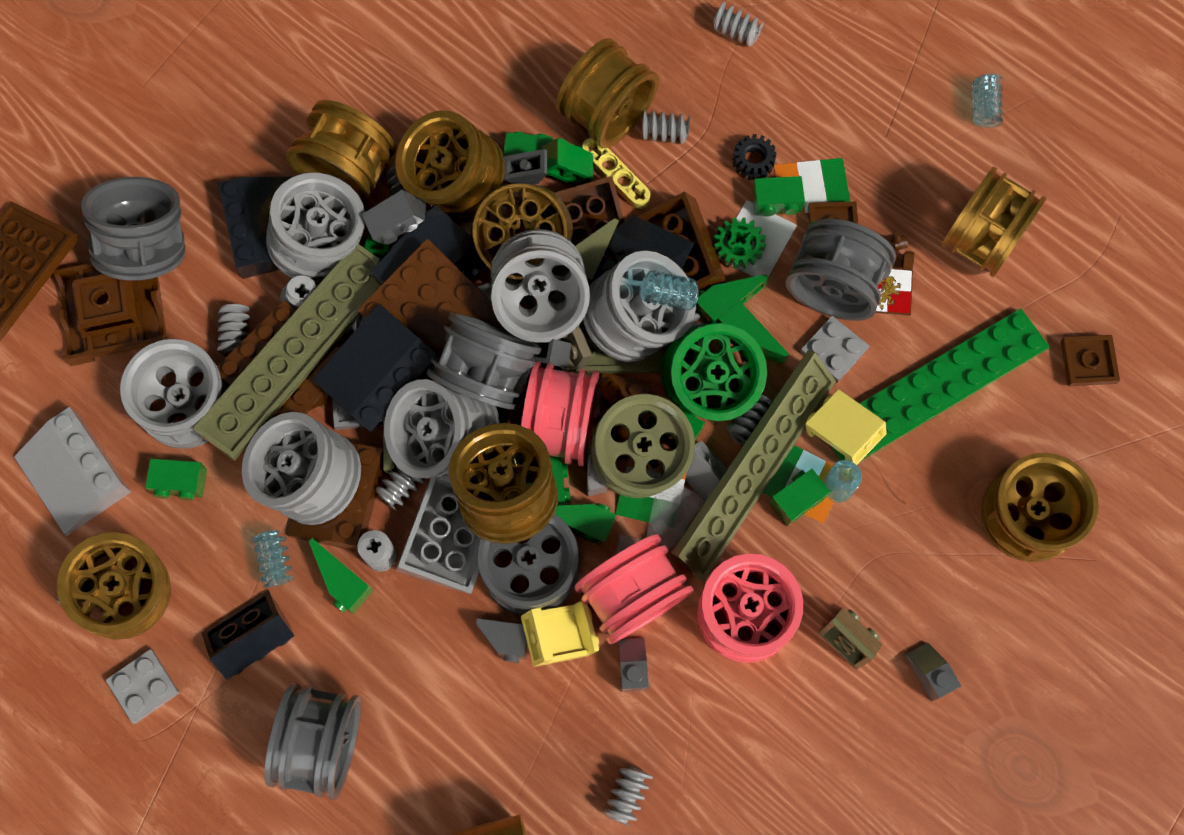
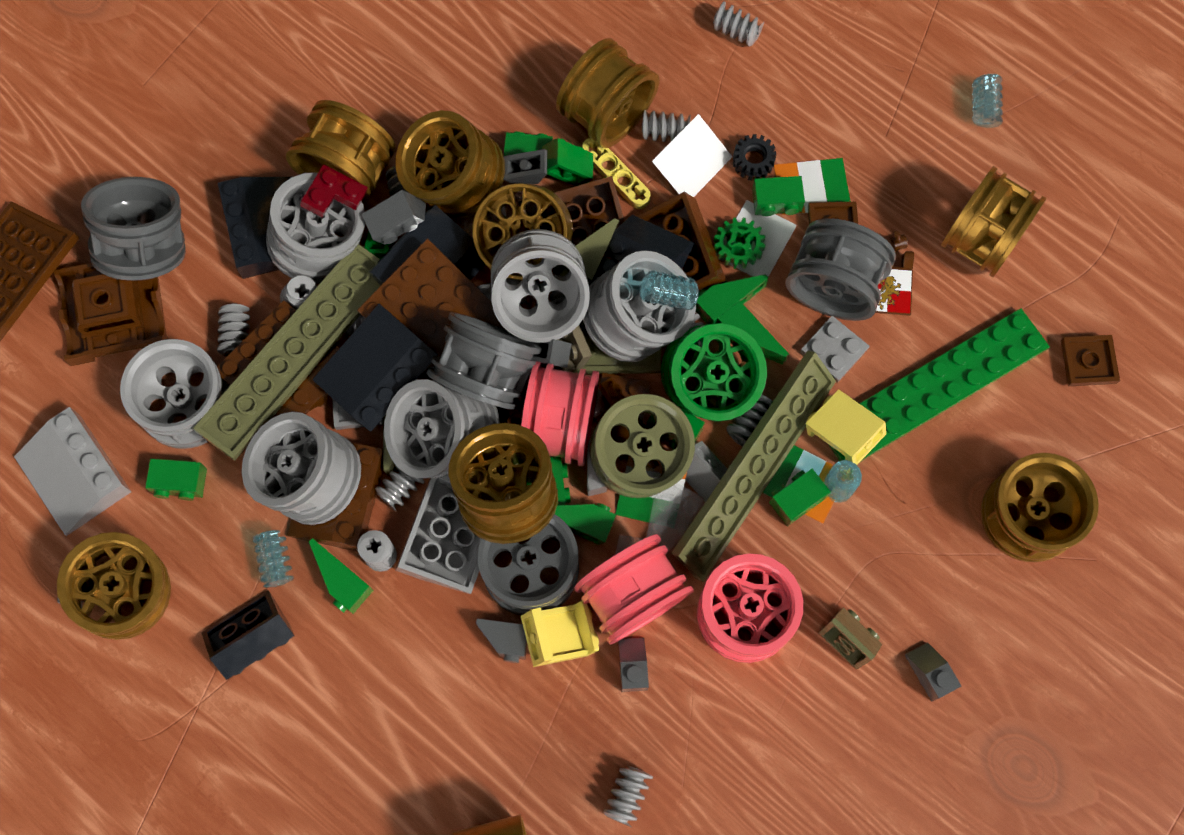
(142, 686): light grey plate -> none
(312, 741): dark grey wheel -> none
(329, 186): none -> dark red plate
(692, 157): none -> white sticker

